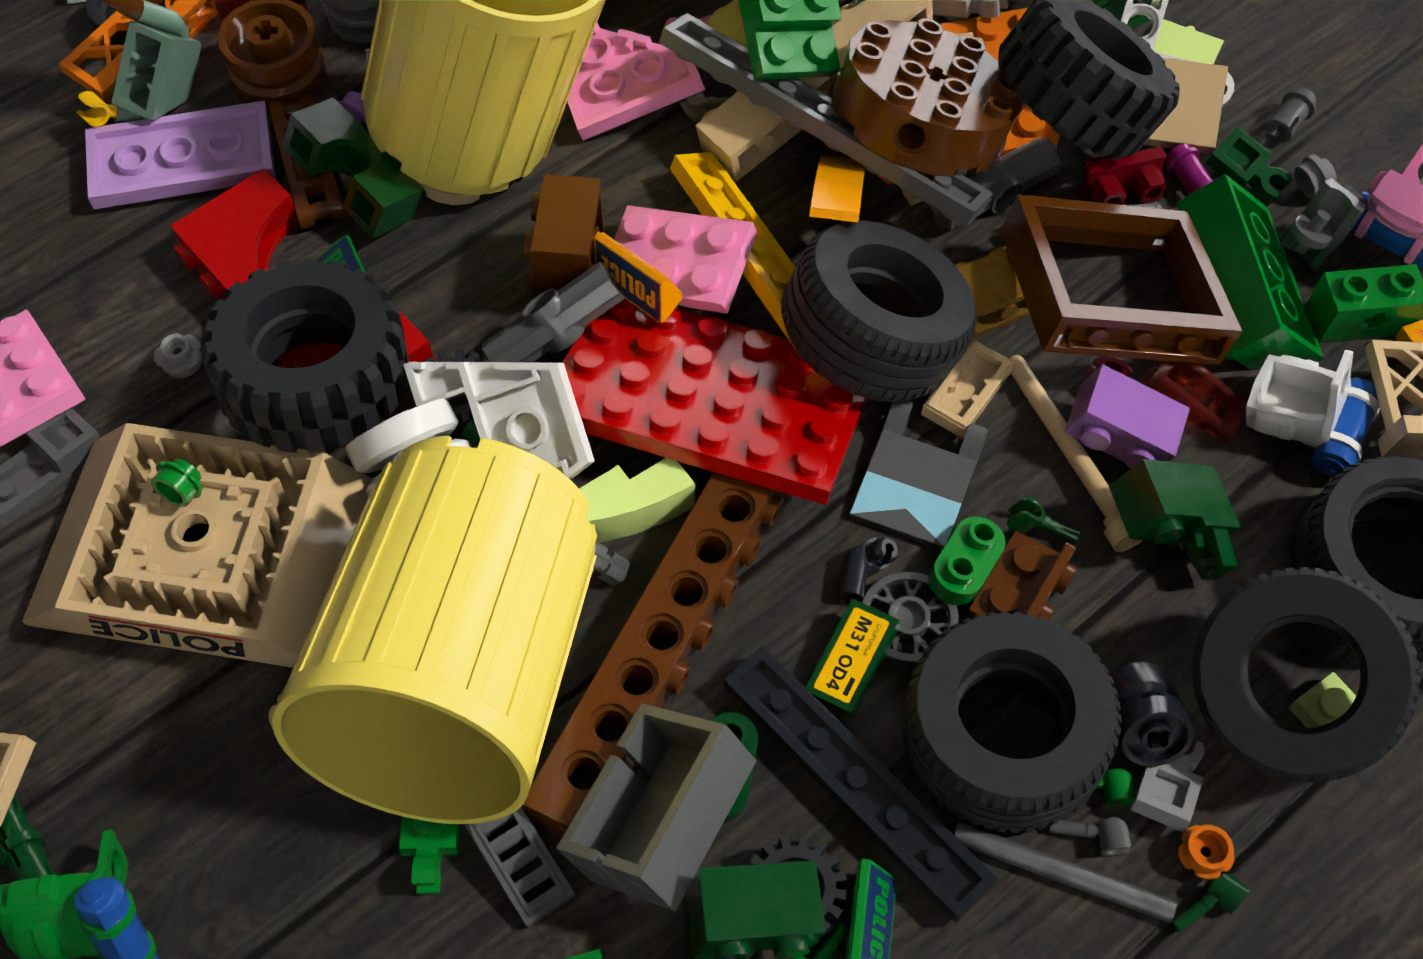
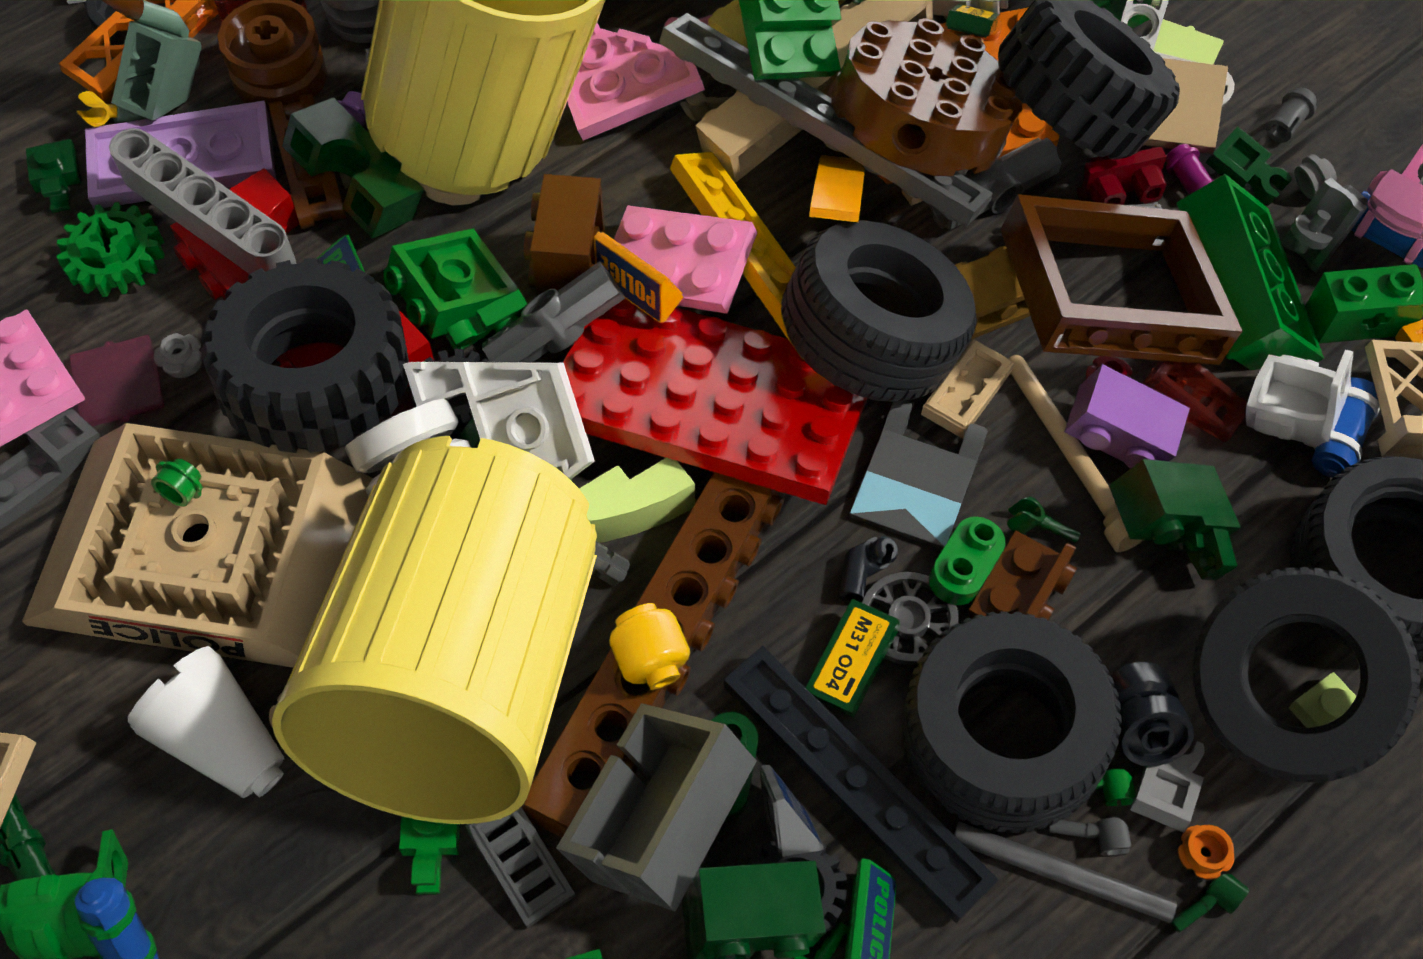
(52, 170): none -> dark green plate
(110, 249): none -> green gear
(117, 380): none -> clear pink piece
(199, 202): none -> light grey beam
(209, 725): none -> white cone
(445, 279): none -> green plate
(486, 321): none -> green plate
(649, 646): none -> yellow head
(786, 817): none -> dark grey slope
(972, 20): none -> dark green tile

